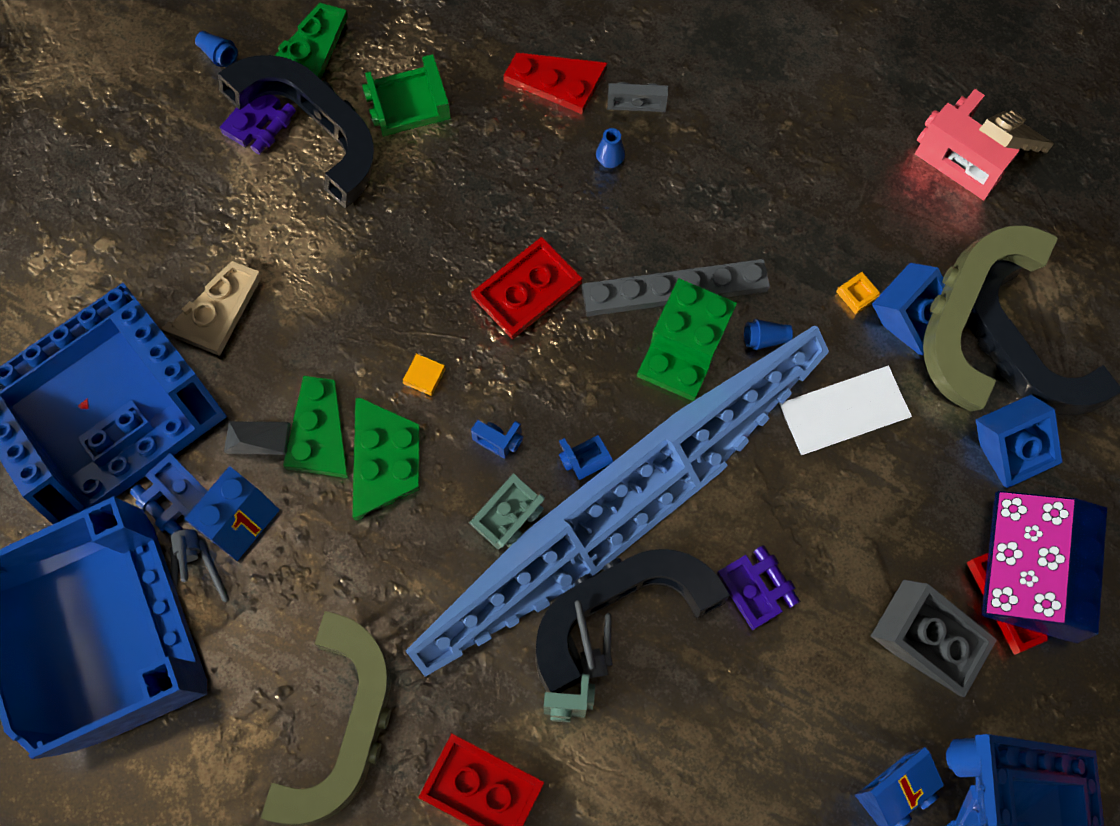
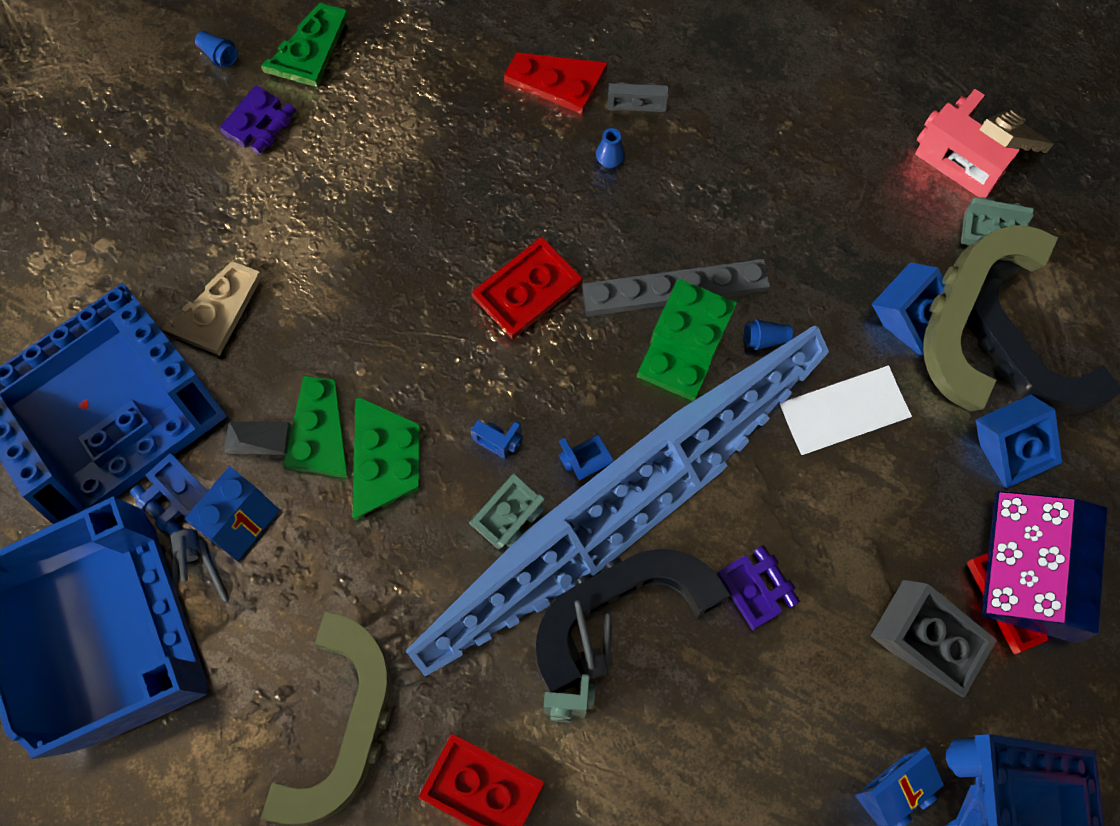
(281, 76): black arch -> none
(407, 98): green panel -> none
(424, 374): light orange tile -> none
(858, 292): light orange tile -> none
(987, 215): none -> sand green bracket

